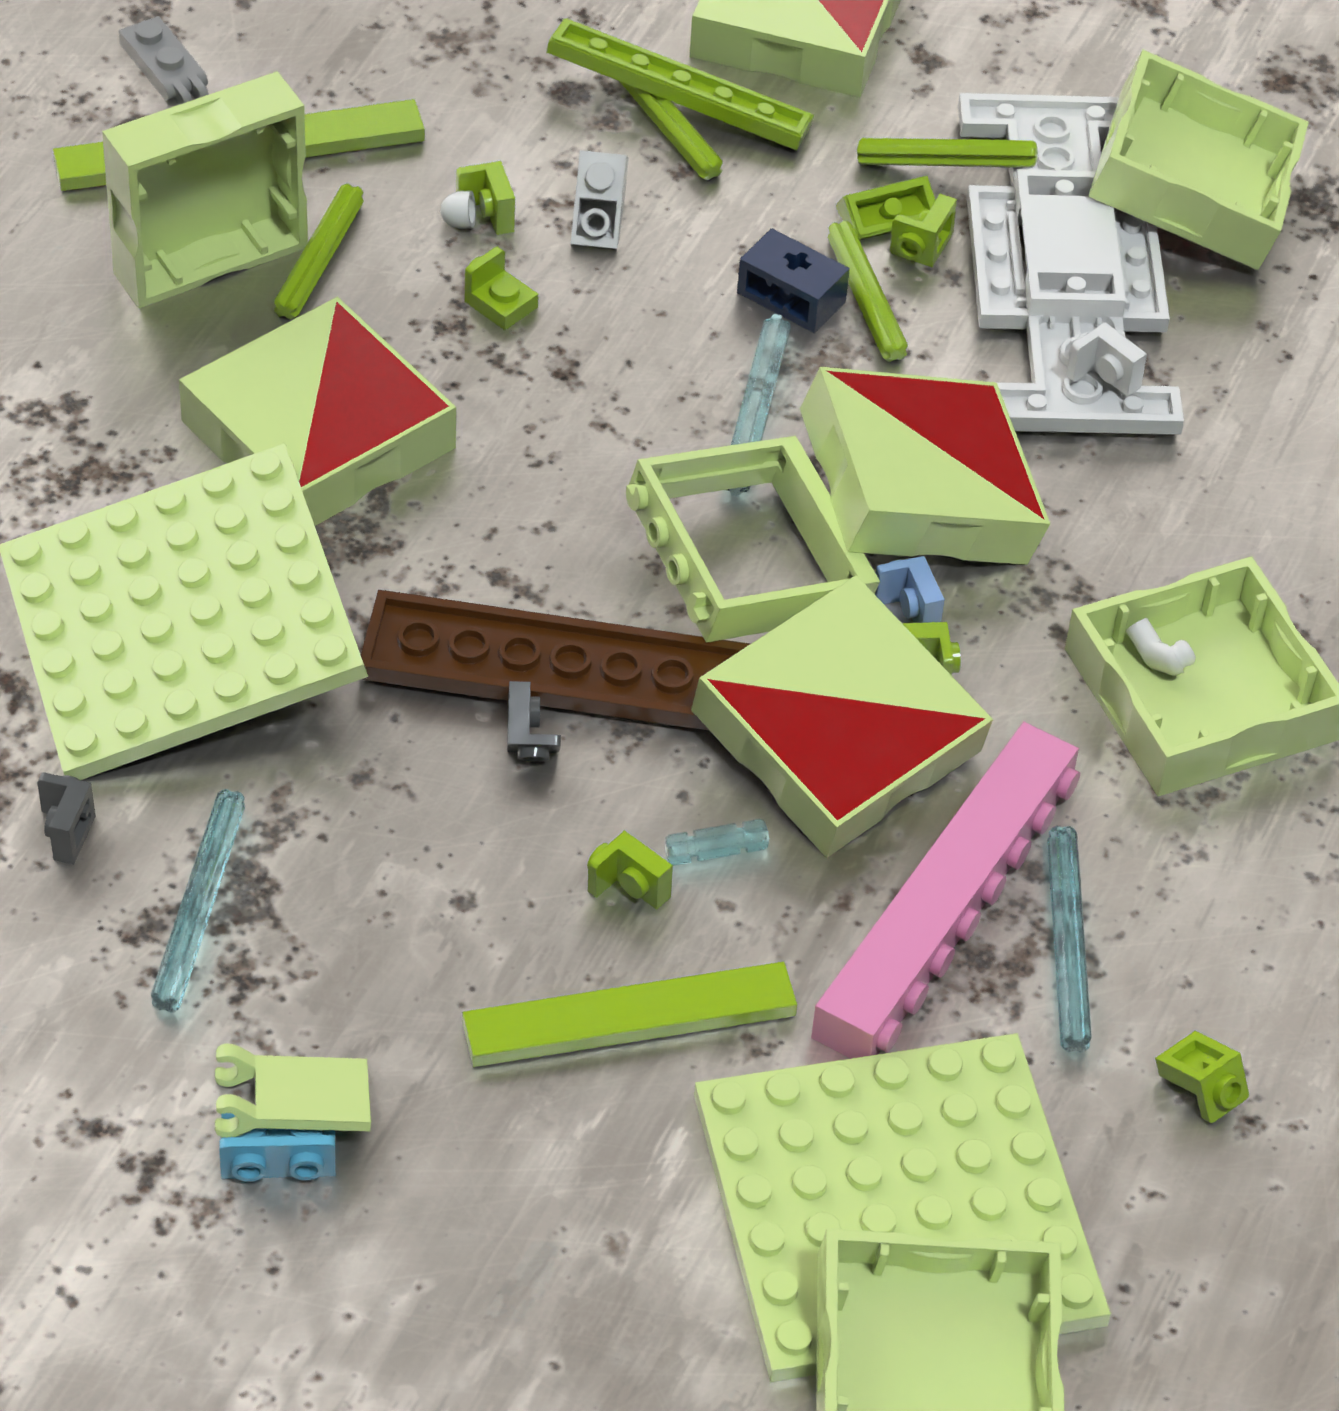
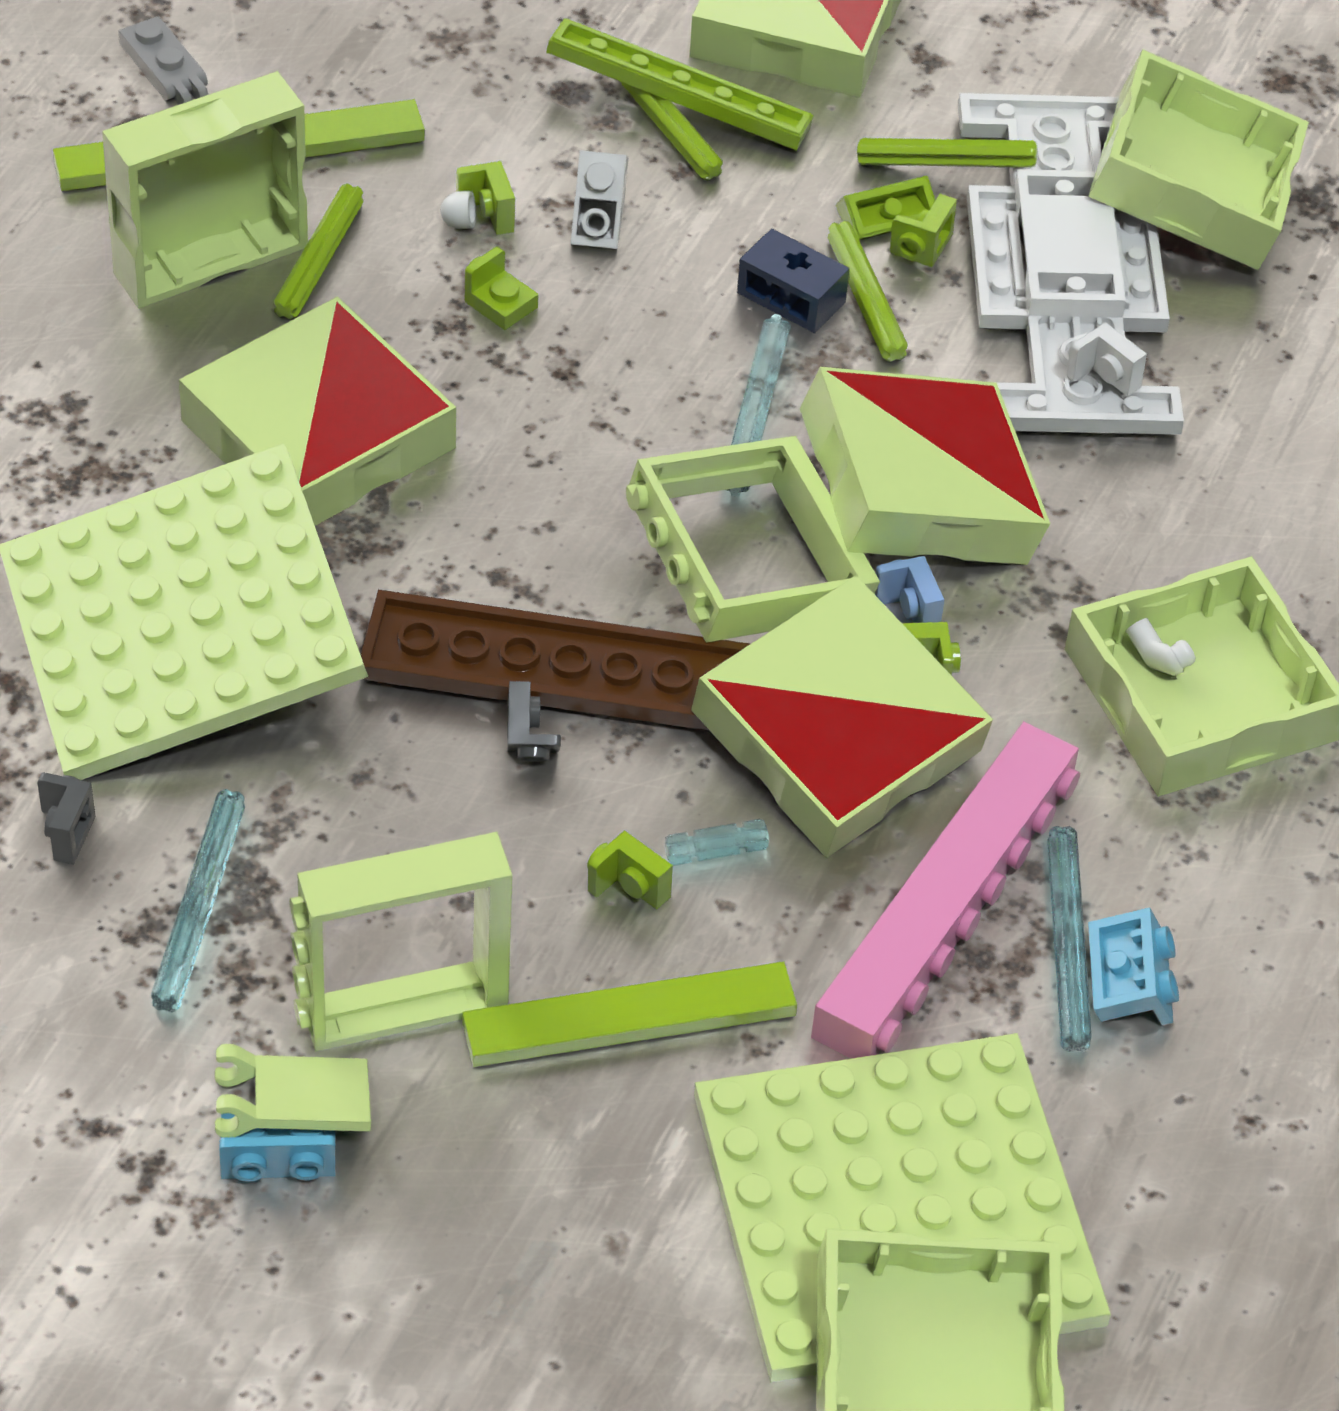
(389, 882): none -> yellowish green window
(1132, 966): none -> medium azure bracket
(1208, 1071): lime bracket -> none

